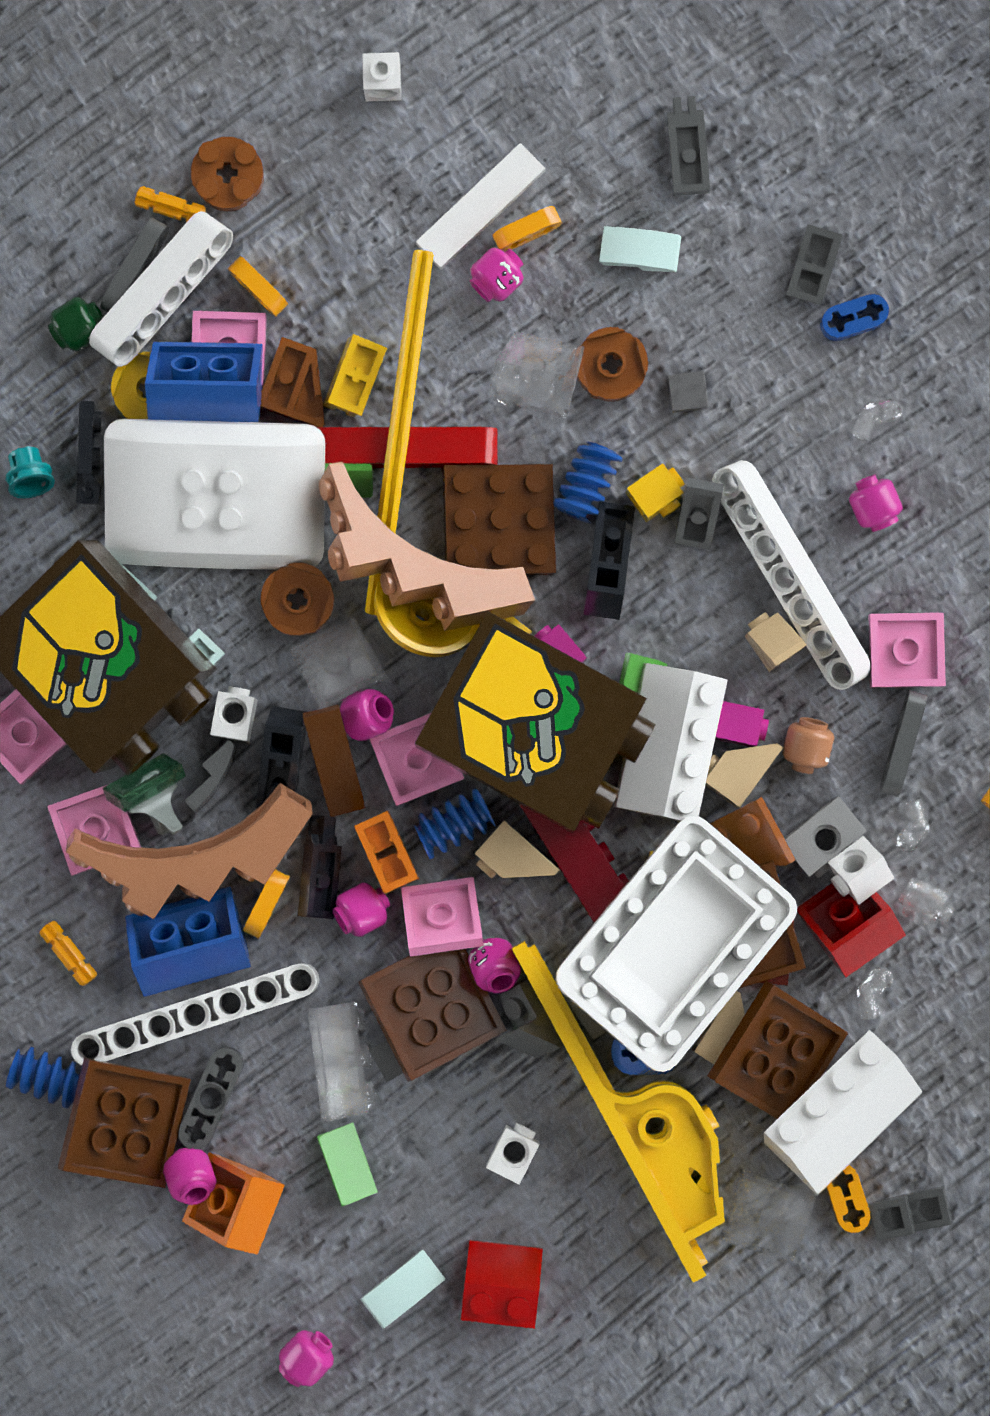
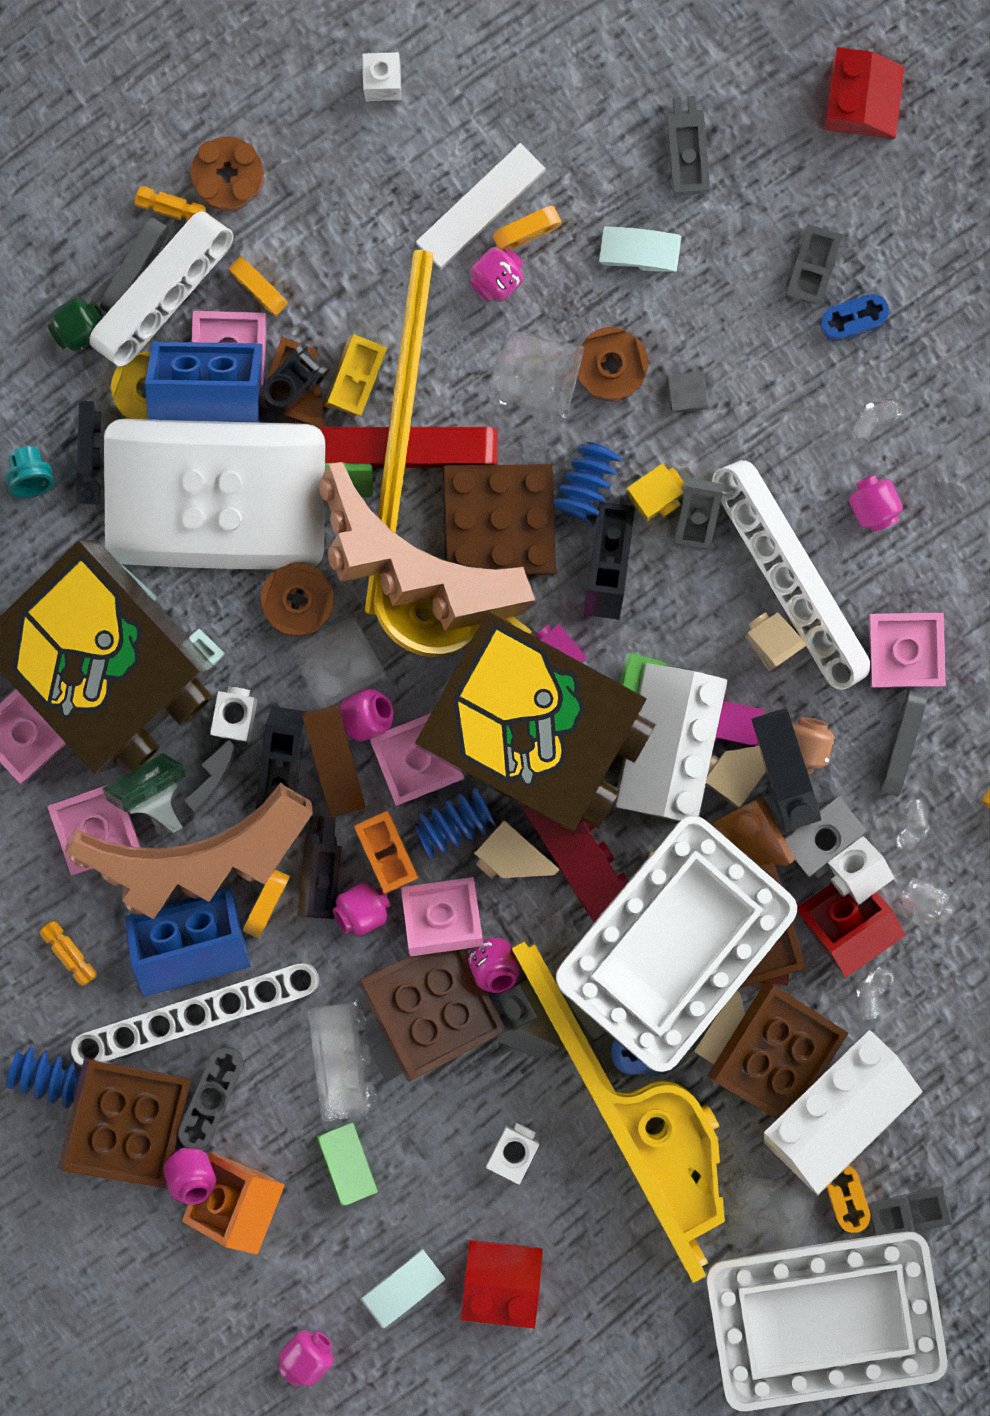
(295, 378): none -> black piece
(786, 769): none -> black slope
(826, 1321): none -> white wedge
(863, 94): none -> red slope

